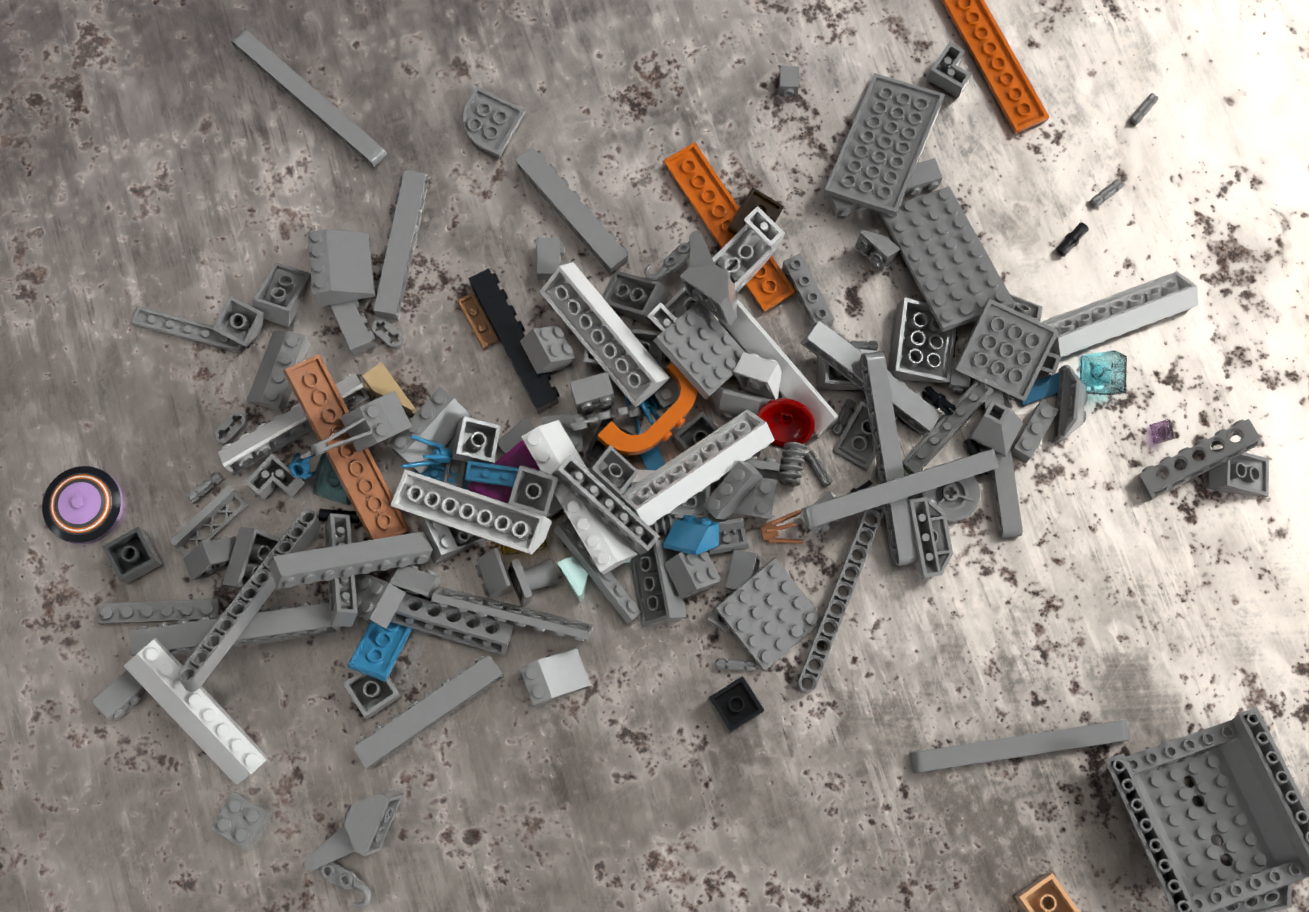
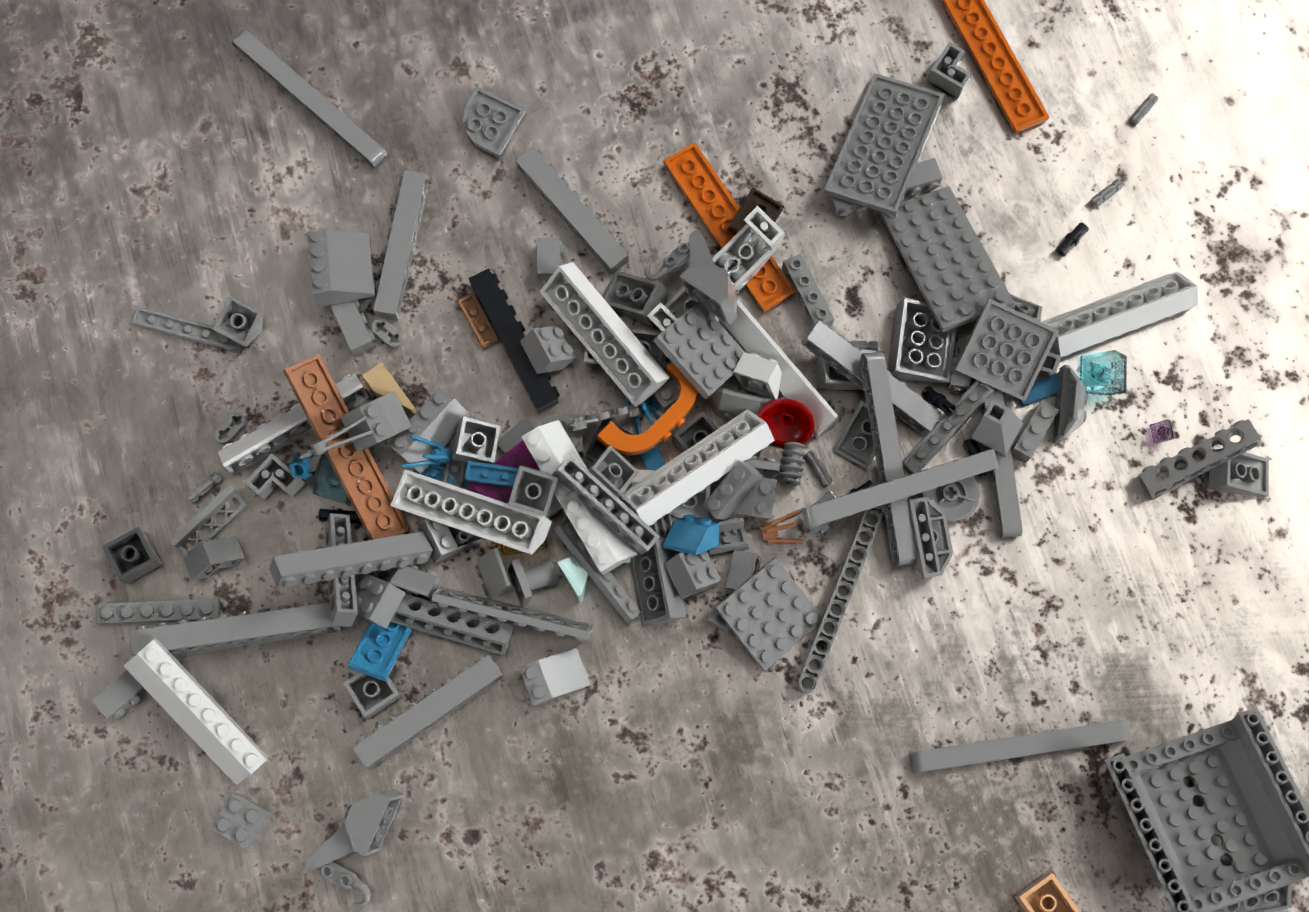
(82, 505): dish -> none
(246, 603): light grey beam -> none
(247, 555): light grey brick -> none
(271, 385): light grey slope -> none
(281, 293): light grey slope -> none
(592, 393): light grey brick -> none
(735, 664): light grey axle -> none
(736, 704): black brick -> none
(788, 80): light grey brick -> none
(843, 417): light grey axle -> none
(877, 248): light grey slope -> none

